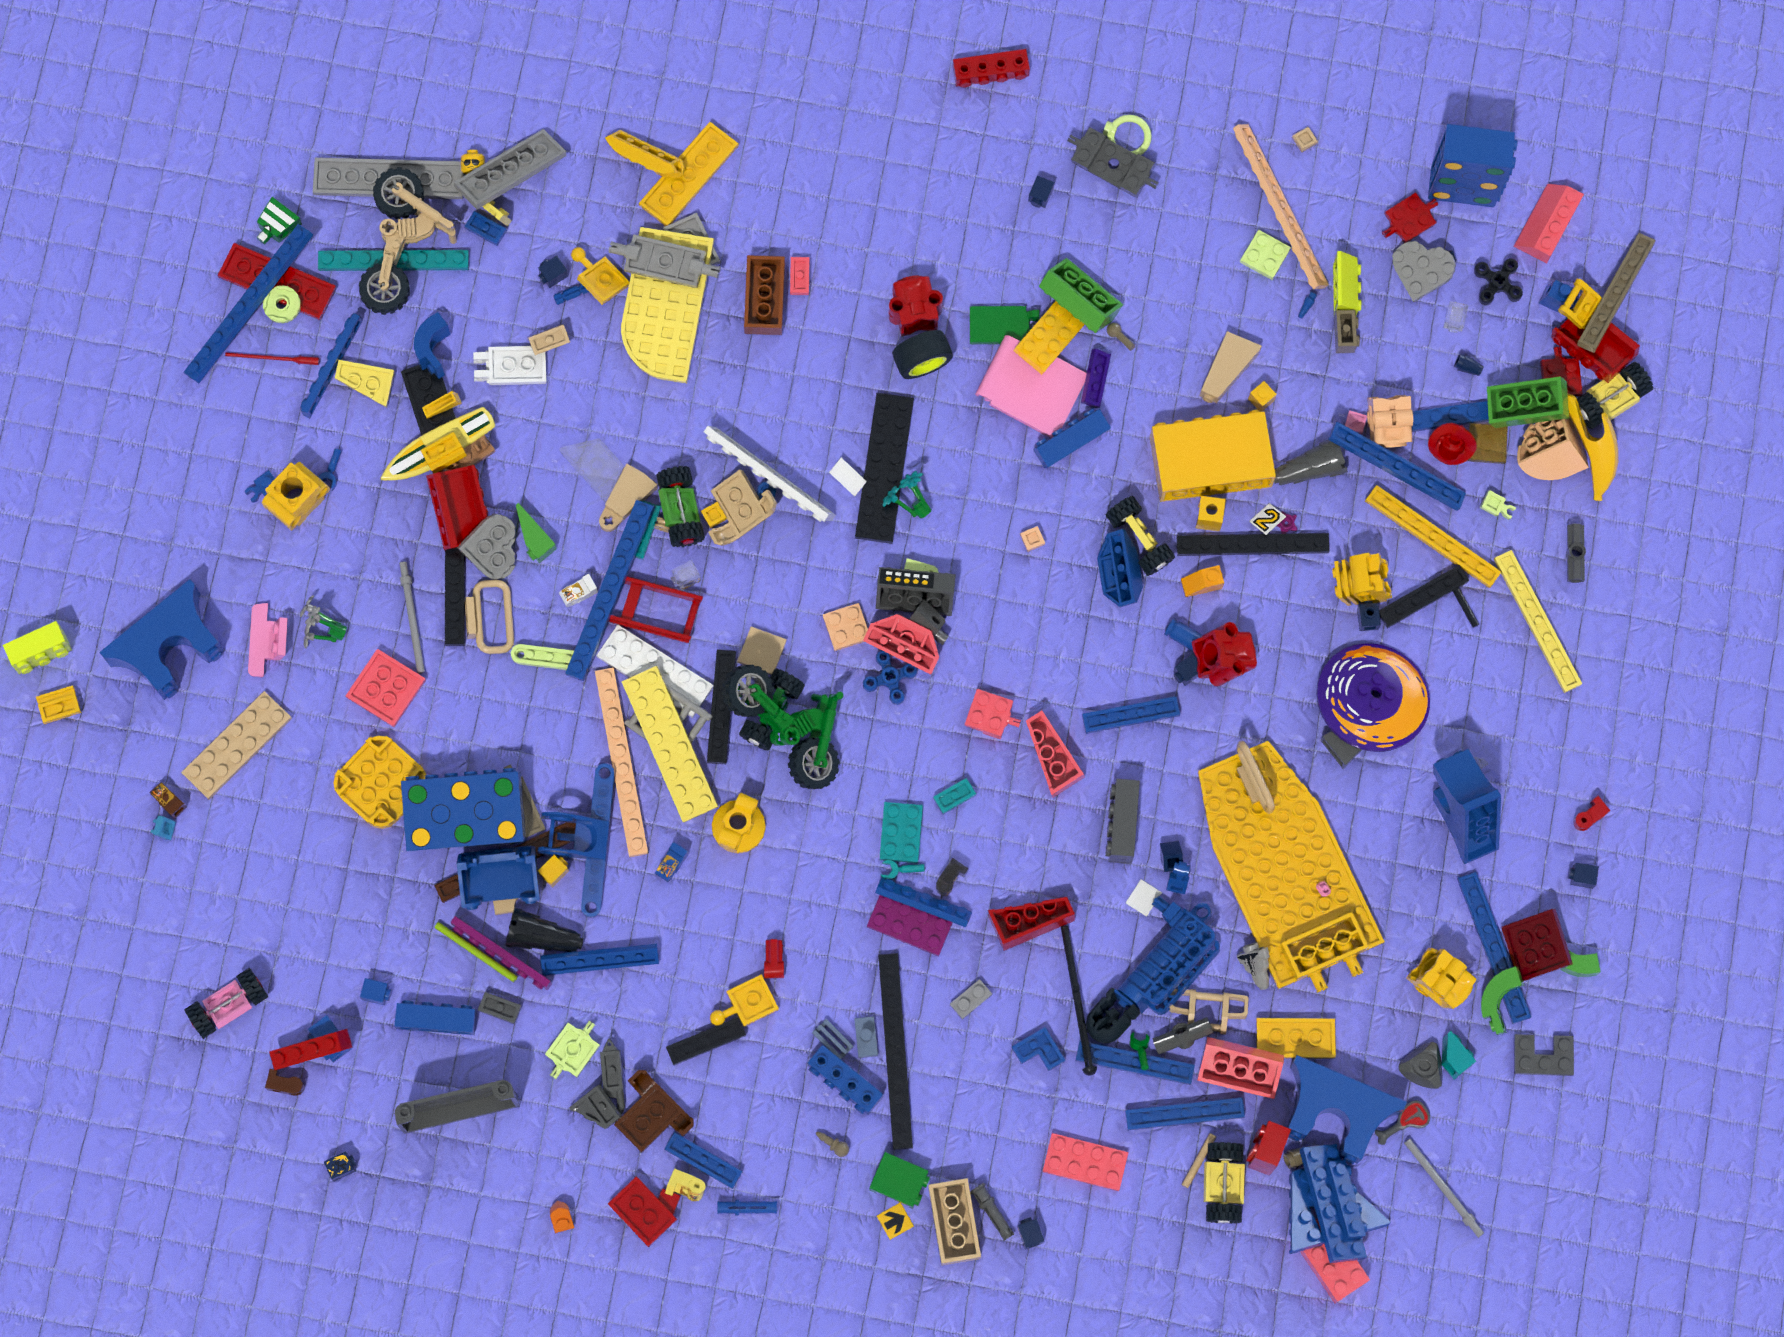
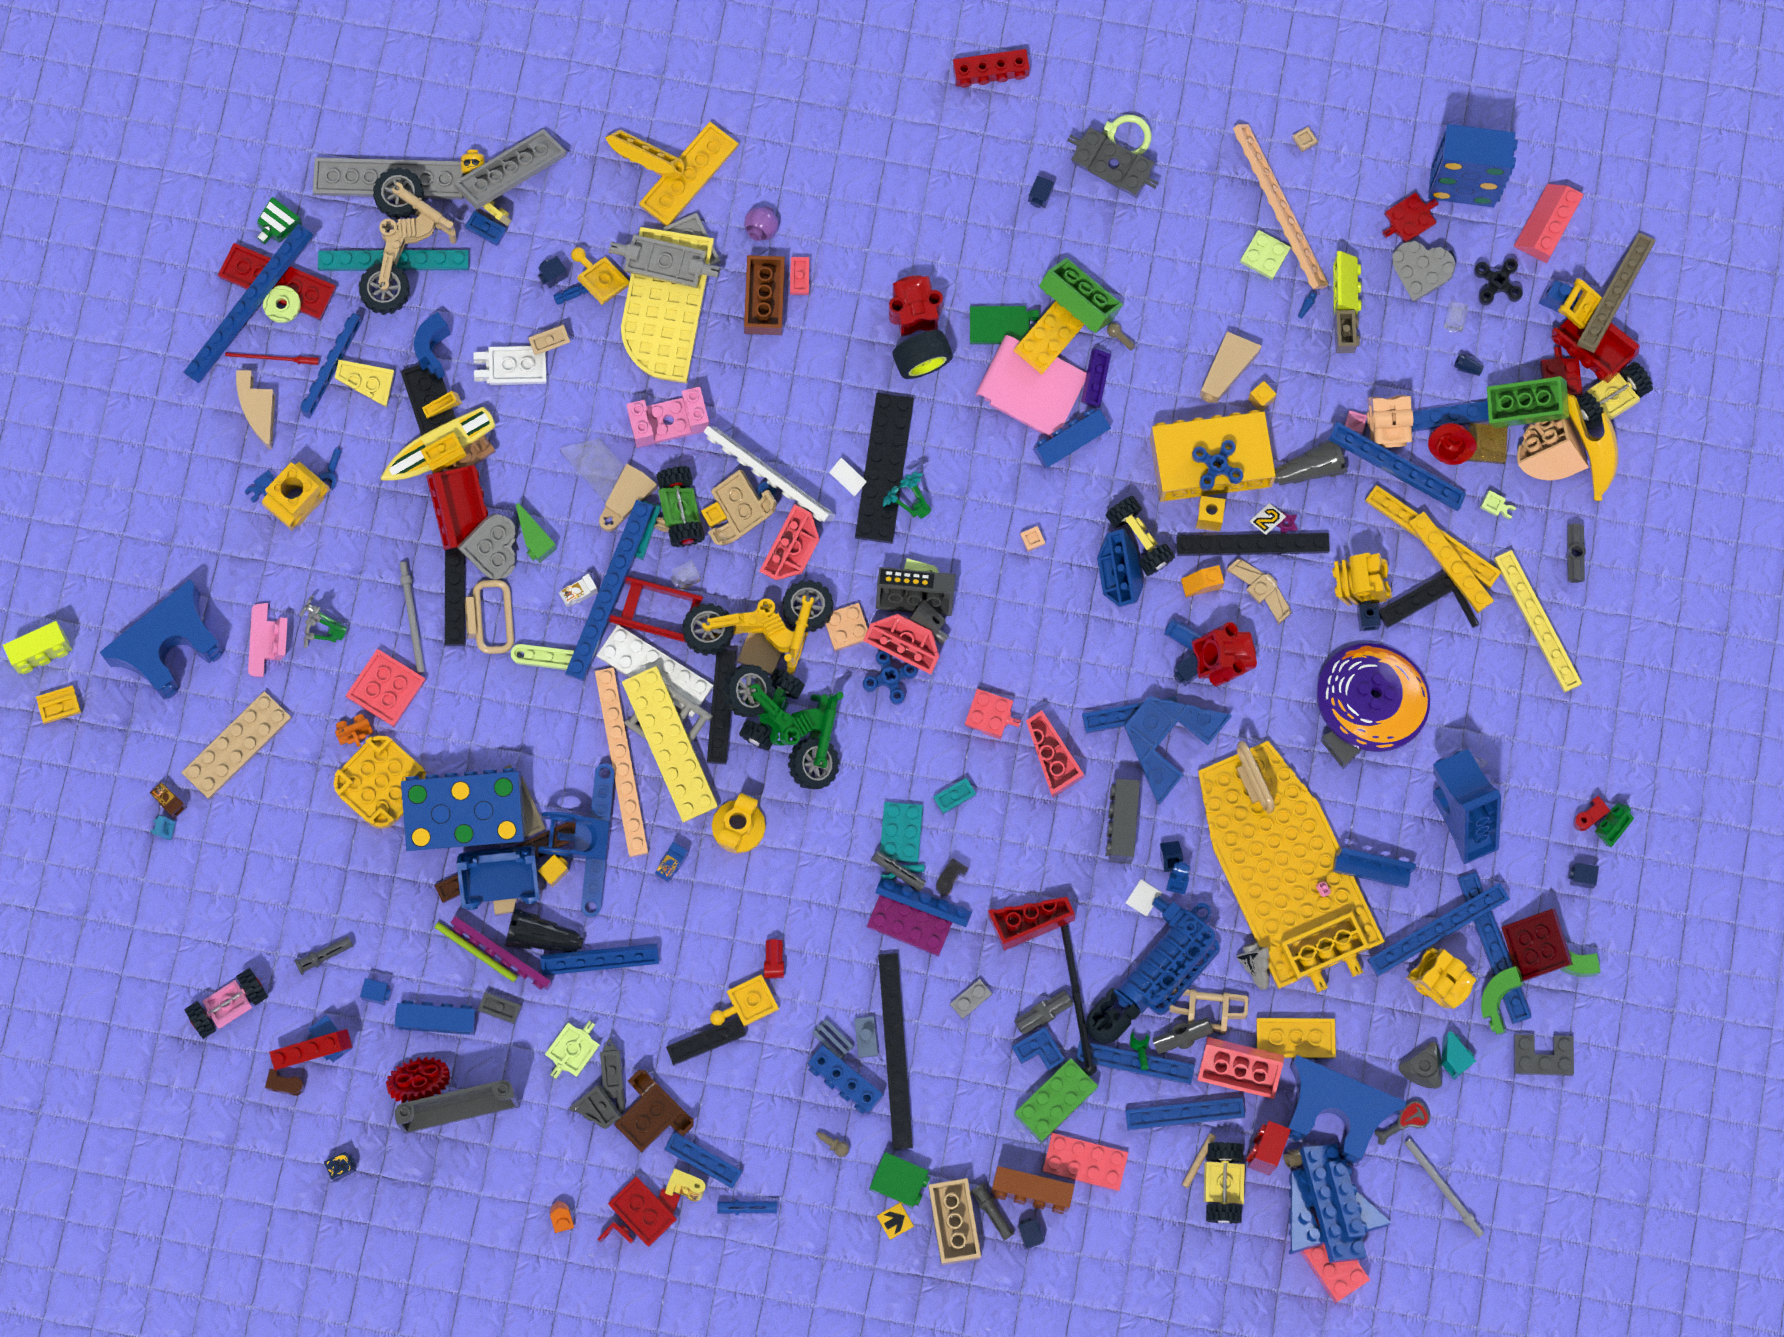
(257, 406): none -> tan slope
(314, 959): none -> dark grey pin
(353, 732): none -> orange hips
(418, 1079): none -> red gear
(622, 1230): none -> red bracket
(688, 416): none -> bright pink plate
(761, 223): none -> medium lavender plant
(762, 620): none -> piece
(792, 546): none -> coral wedge
(891, 866): none -> dark grey pin
(1032, 1189): none -> dark orange brick
(1043, 1012): none -> dark grey piece
(1055, 1100): none -> bright green brick
(1152, 724): none -> blue wing
(1221, 459): none -> blue gear
(1262, 588): none -> tan plate
(1373, 867): none -> blue fence
(1438, 929): none -> blue plate
(1450, 562): none -> yellow plate
(1614, 824): none -> green bracket

